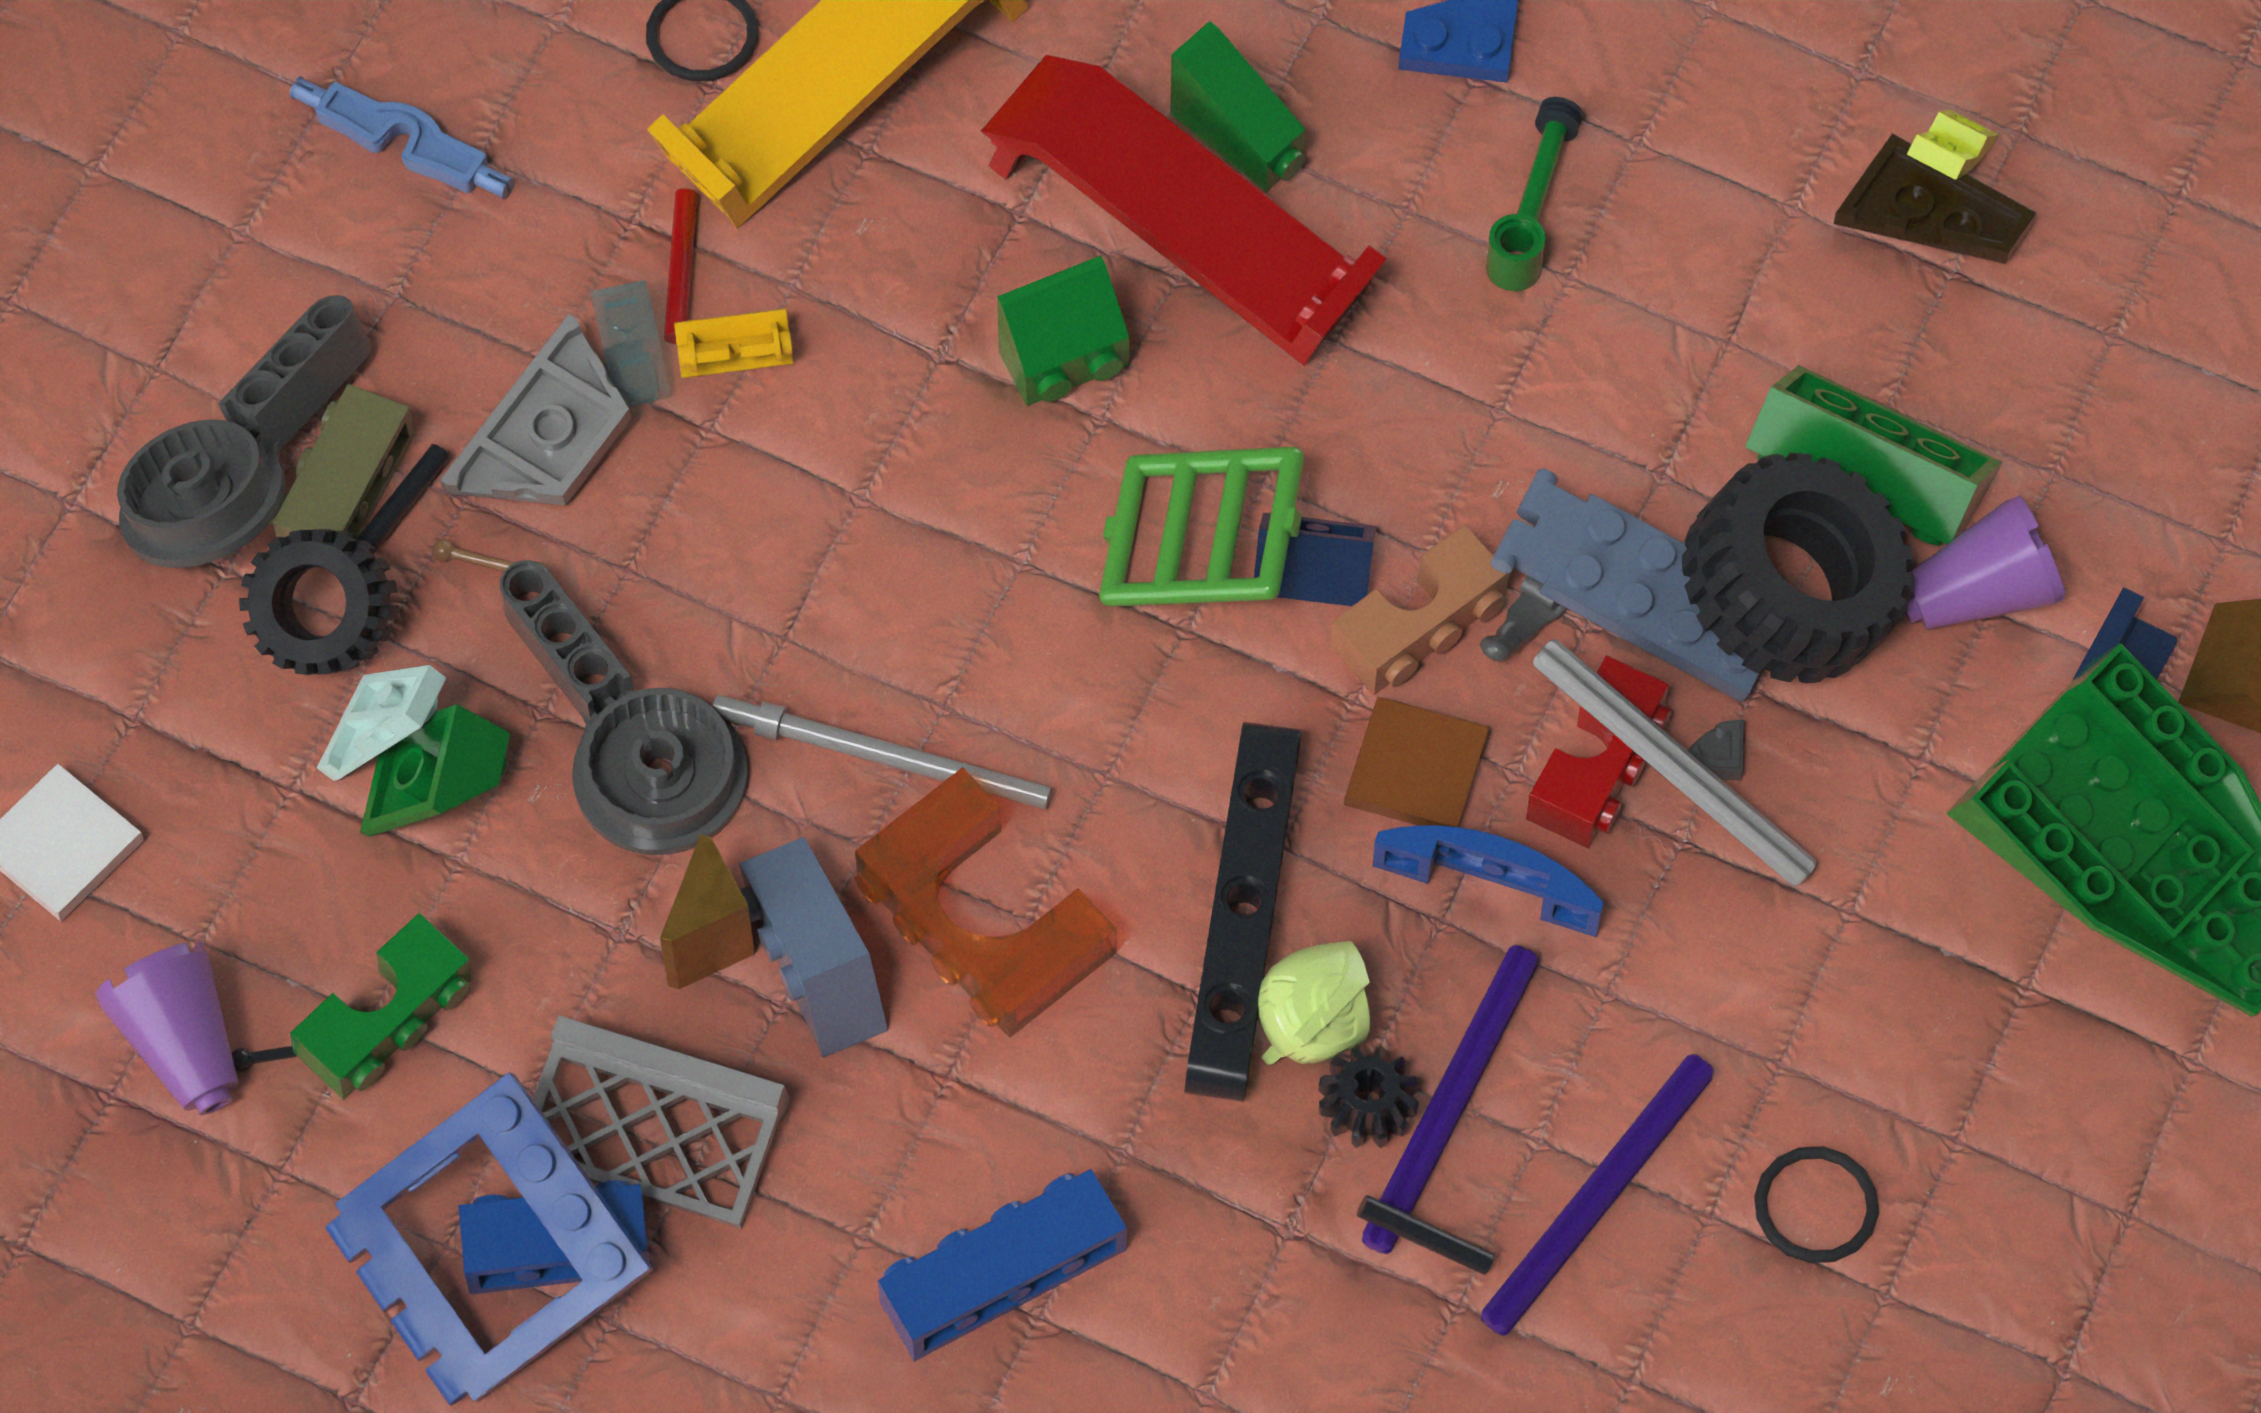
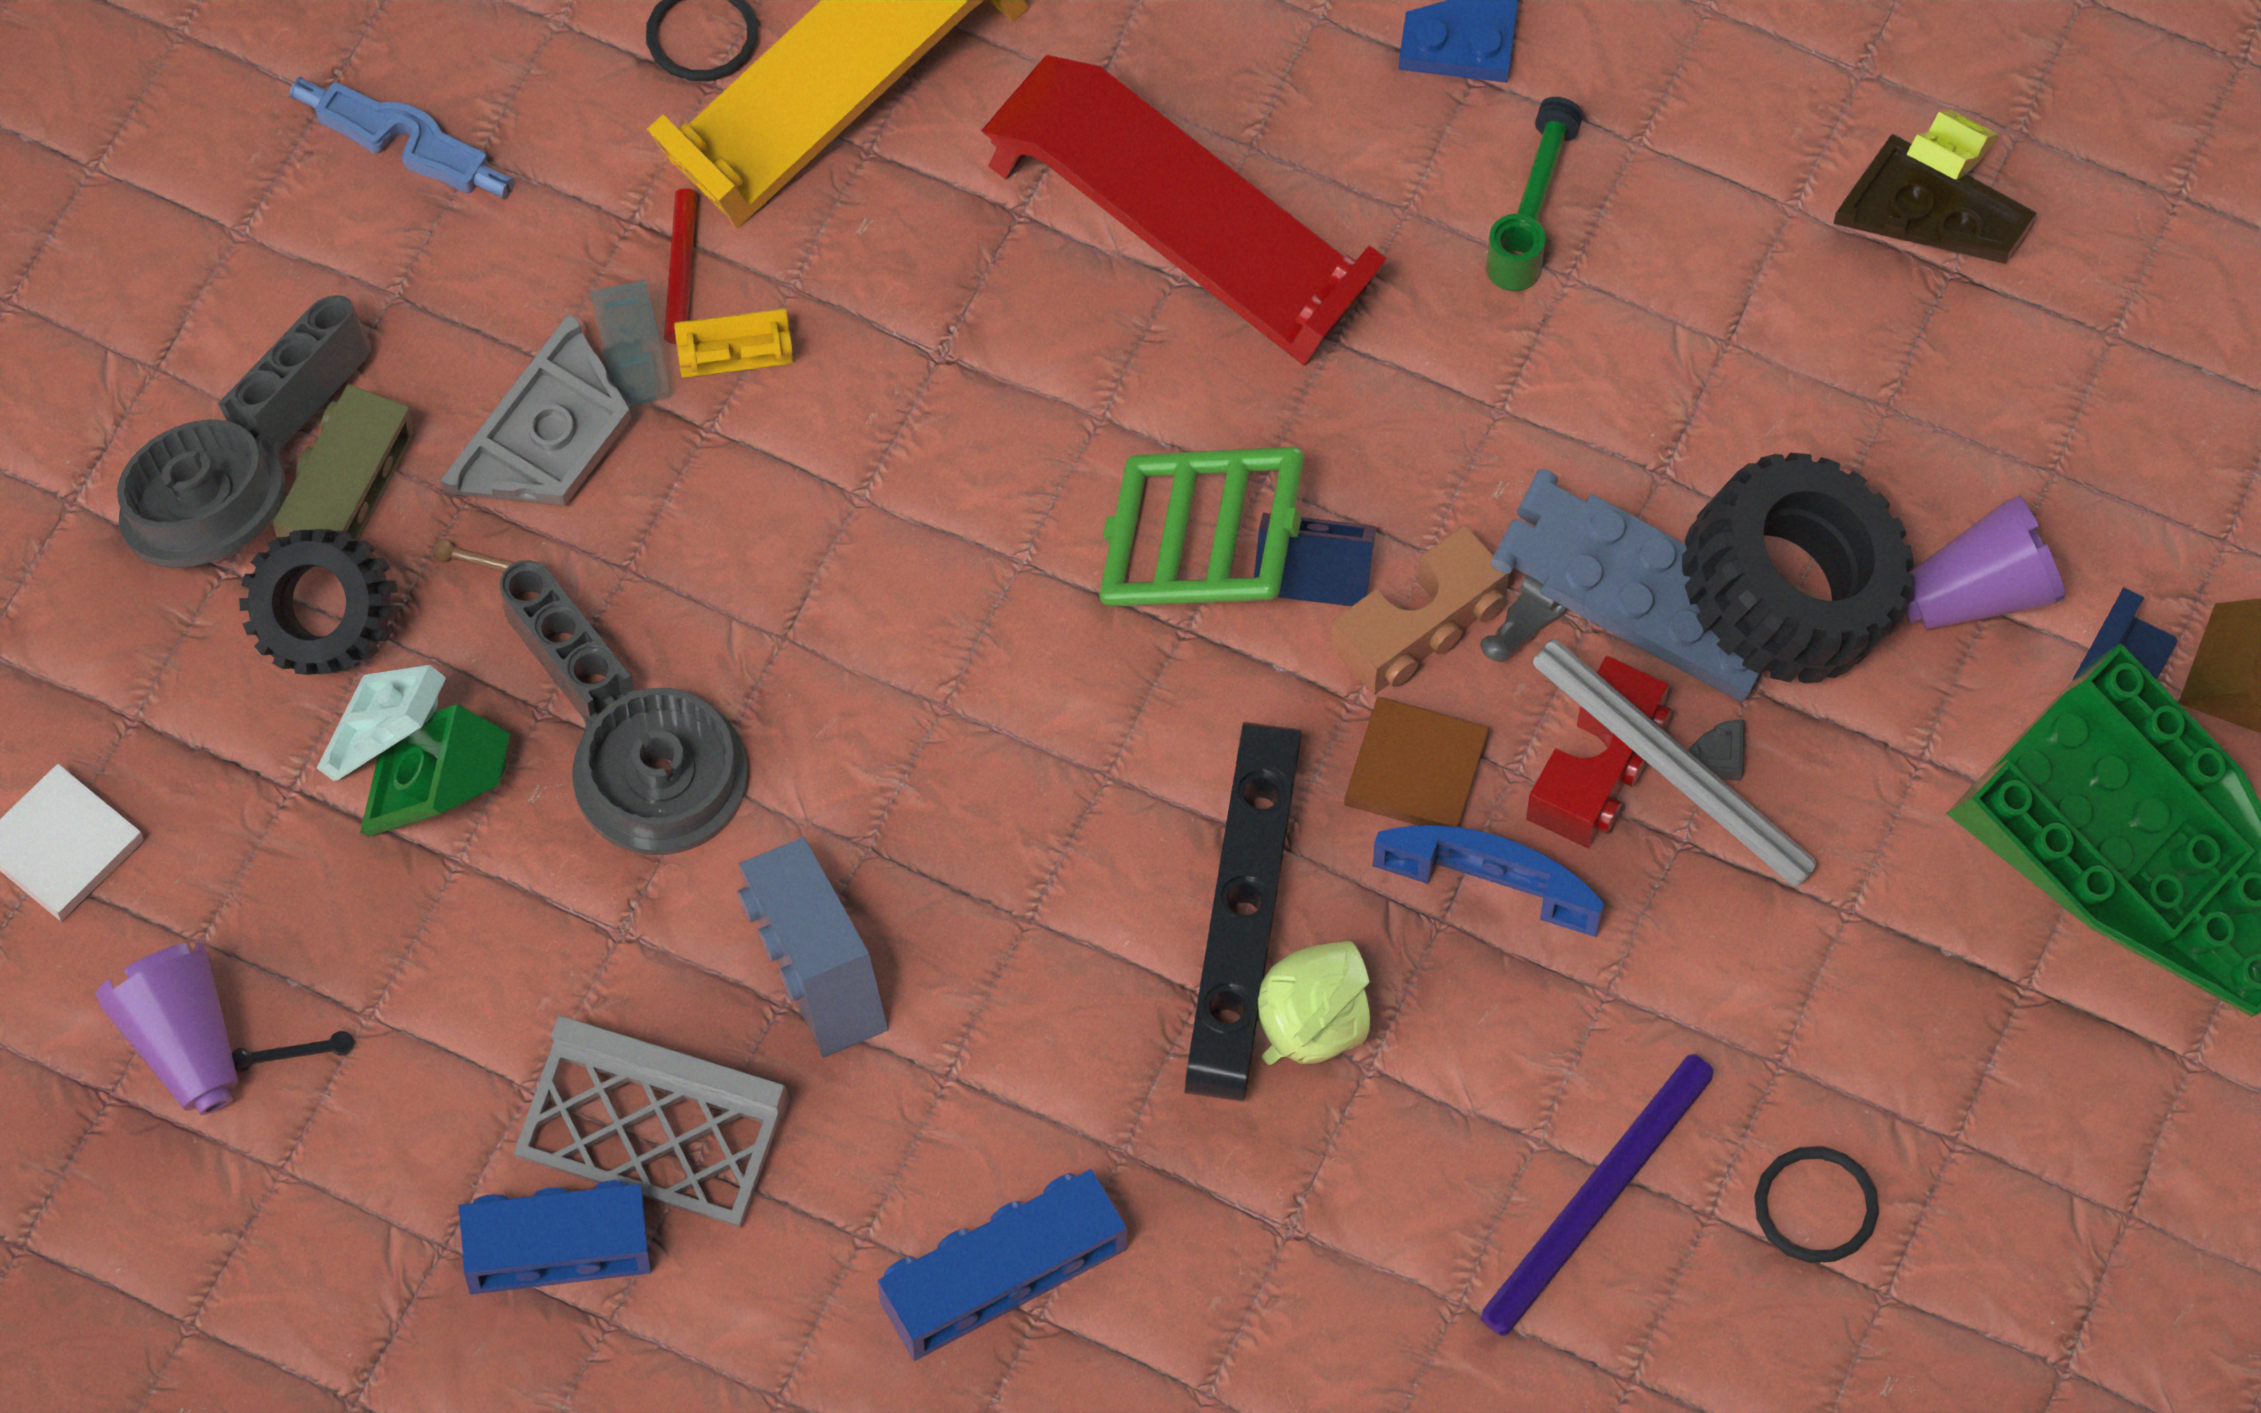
(350, 1045): green arch -> none
(404, 496): black piece -> none
(554, 1190): hinge -> none
(707, 920): pearl gold slope -> none
(773, 721): light grey bar -> none
(1006, 975): clear orange arch -> none
(1062, 332): green slope -> none
(1234, 109): green slope -> none
(1368, 1076): black gear -> none
(1425, 1234): black piece -> none
(1454, 1090): dark purple axle -> none
(1920, 471): green slope -> none

